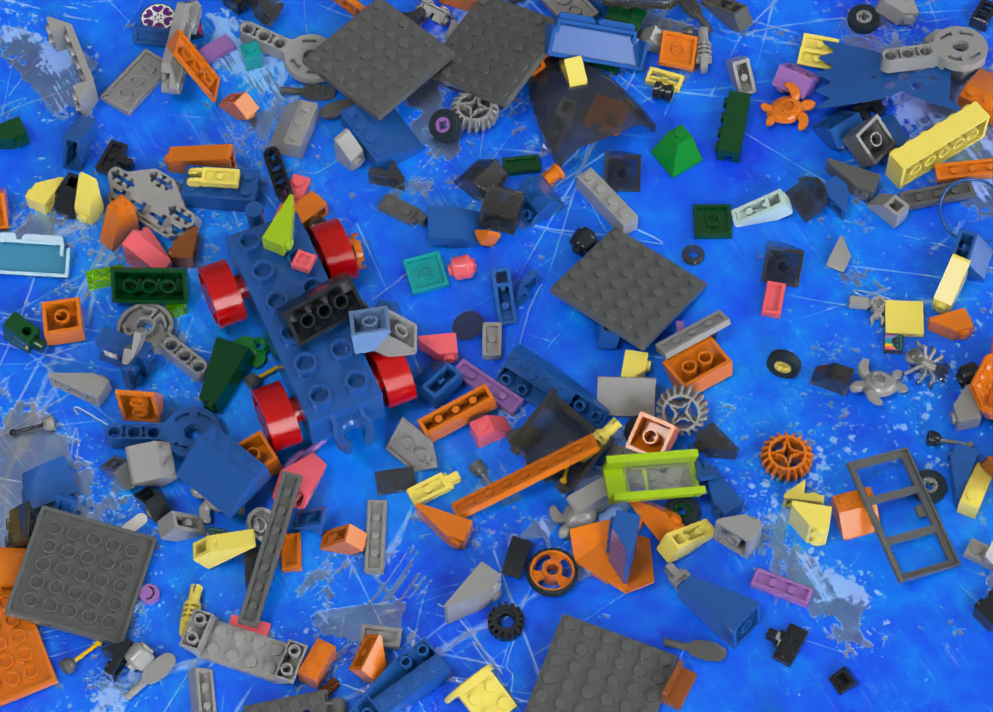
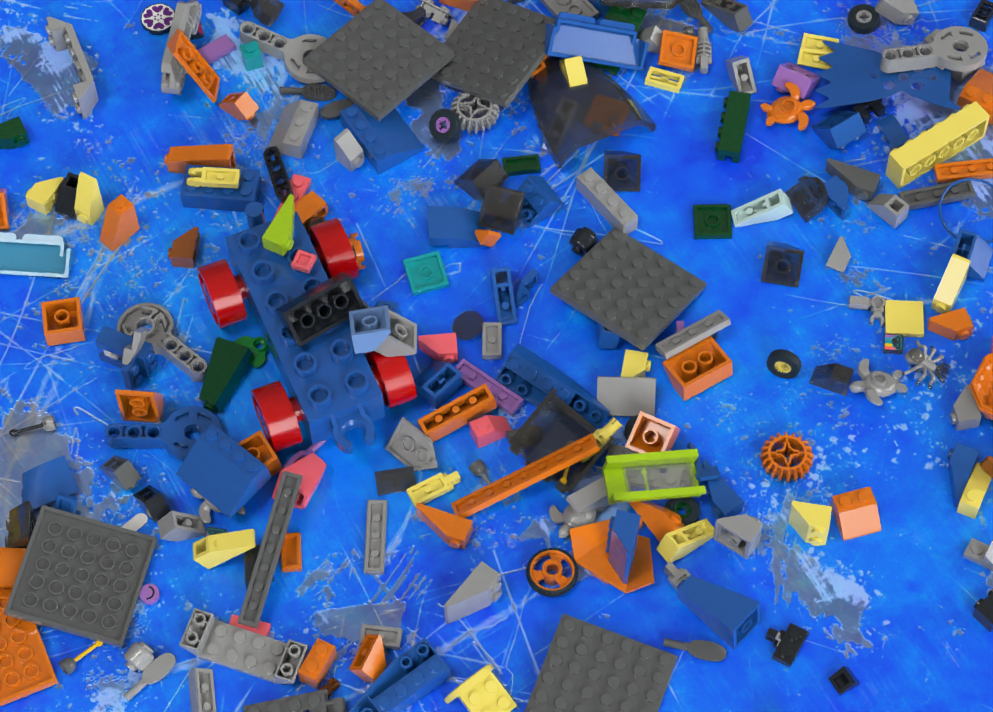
(22, 334): dark green torso -> none
(78, 142): blue slope -> none
(85, 386): light grey slope -> none
(100, 274): clear neon green tile -> none
(114, 157): black hinge -> none
(116, 653): black slope -> none
(134, 83): light grey tile -> none
(144, 250): coral slope -> none
(150, 285): dark green slope -> none
(151, 35): blue plate -> none
(151, 463): light grey slope -> none
(157, 197): light grey connector -> none
(176, 310): clear neon green slope -> none
(189, 605): light yellow hinge -> none
(253, 380): dark grey hinge -> none
(258, 520): light grey piece -> none
(310, 519): blue slope -> none
(344, 540): slope -> none
(392, 178): clear smoke slope -> none
(402, 211): dark grey hinge -> none
(462, 267): coral head -> none
(506, 610): black tyre -> none
(516, 557): black slope -> none
(553, 174): orange bush -> none
(663, 91): black wheel -> none
(677, 151): green slope -> none
(678, 687): dark orange panel -> none
(693, 261): clear smoke piece -> none
(695, 420): light grey gear -> none
(715, 443): clear smoke slope -> none
(773, 299): coral tile -> none
(781, 587): medium lavender tile -> none
(797, 494): light yellow slope -> none
(869, 141): dark grey slope -> none
(926, 509): dark grey door -> none
(934, 438): black hinge -> none
(936, 480): black bush -> none
(966, 373): black head -> none

